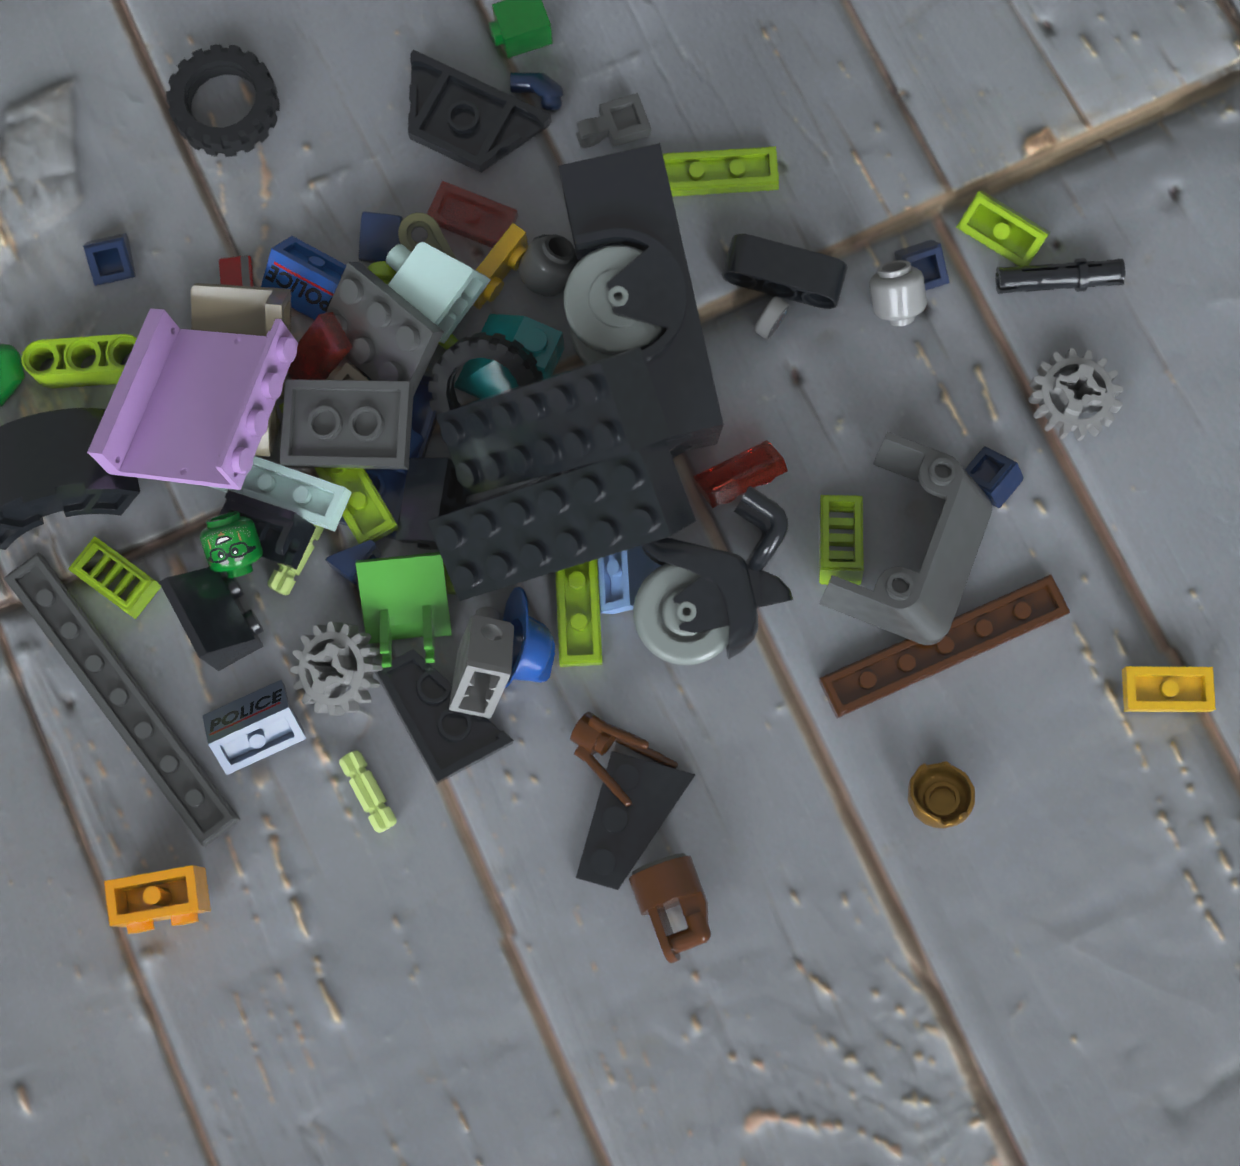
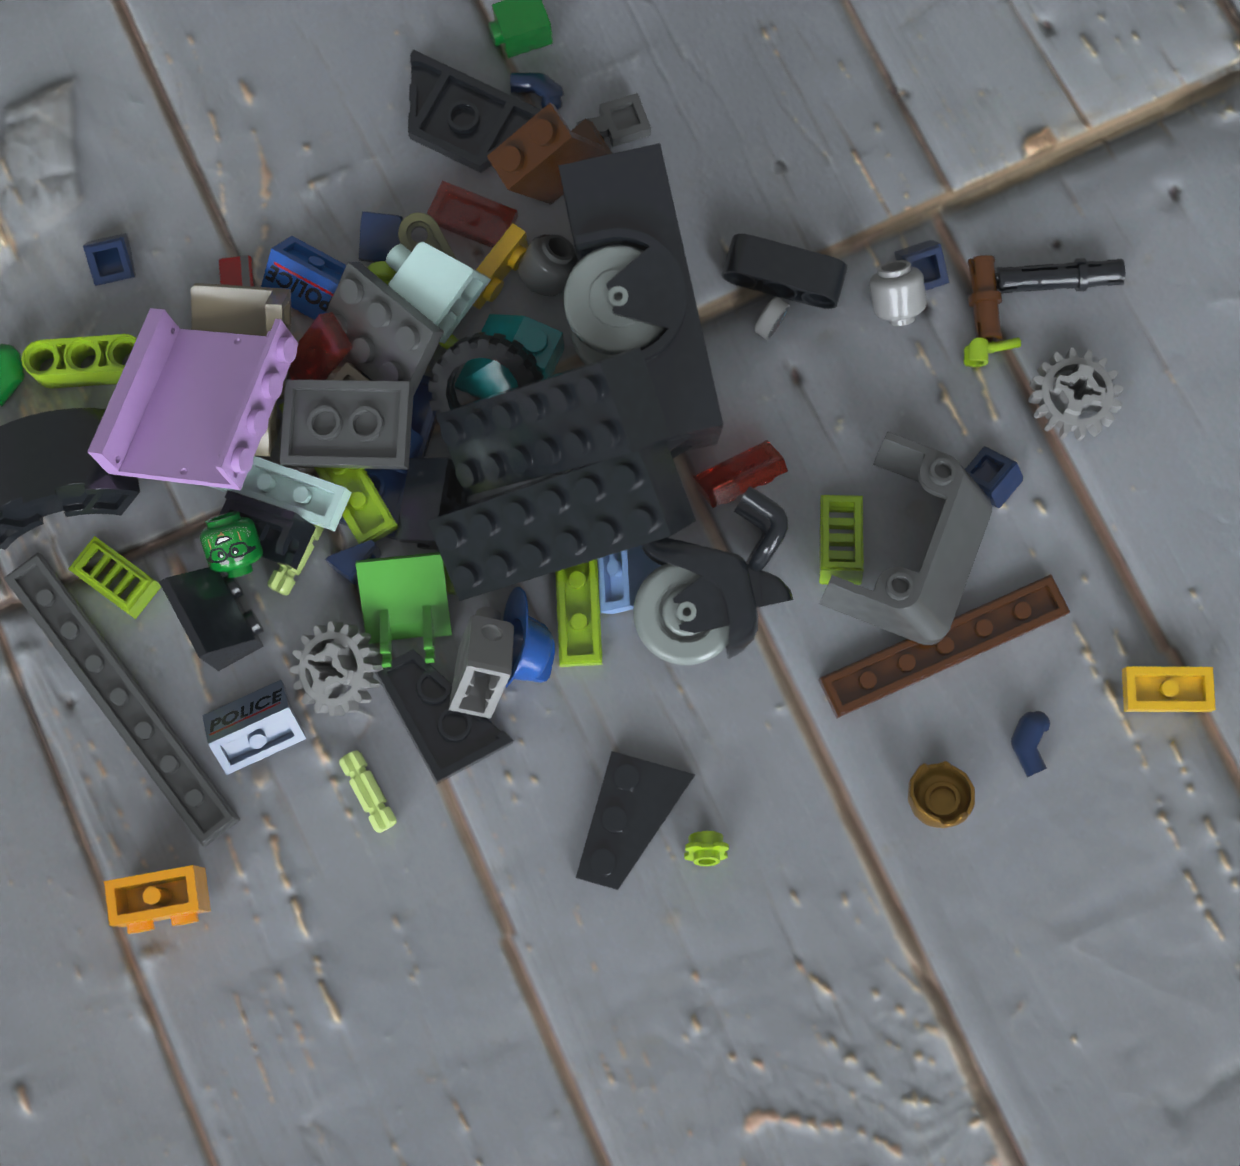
(212, 64): black tyre -> none
(532, 155): none -> reddish brown panel
(597, 736): reddish brown plant -> none
(666, 885): reddish brown piece -> none
(706, 848): none -> lime plate
(722, 171): lime tile -> none
(977, 351): none -> lime hand
(985, 297): none -> reddish brown pin
(1002, 229): lime slope -> none
(1026, 740): none -> dark blue arm

